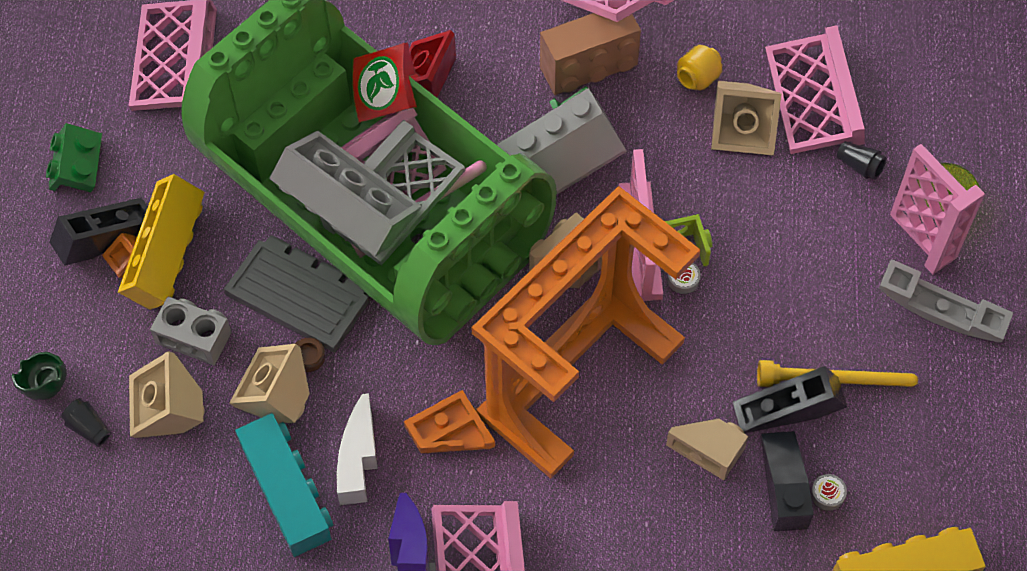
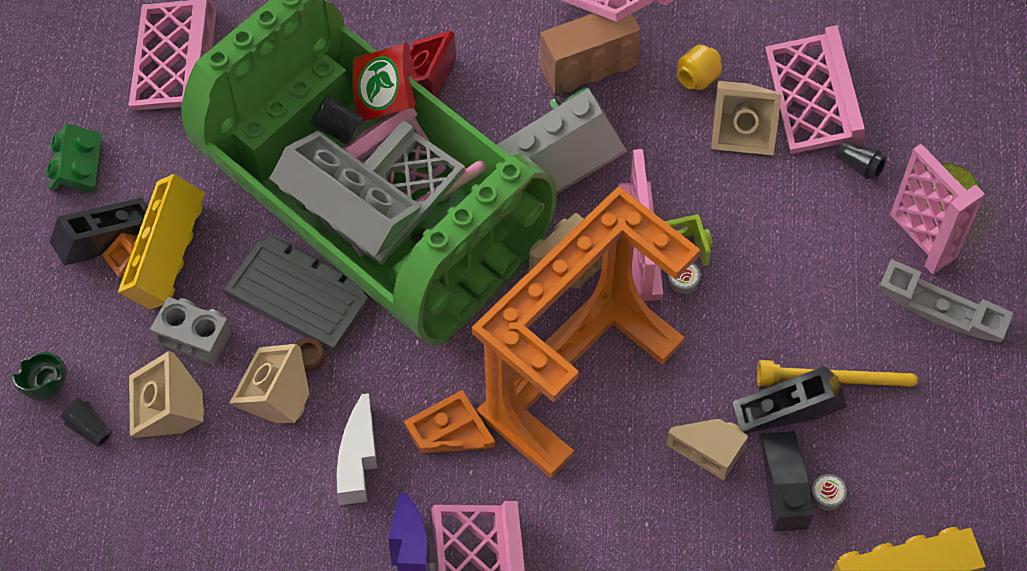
(284, 484): teal brick -> none
(336, 120): none -> black piece

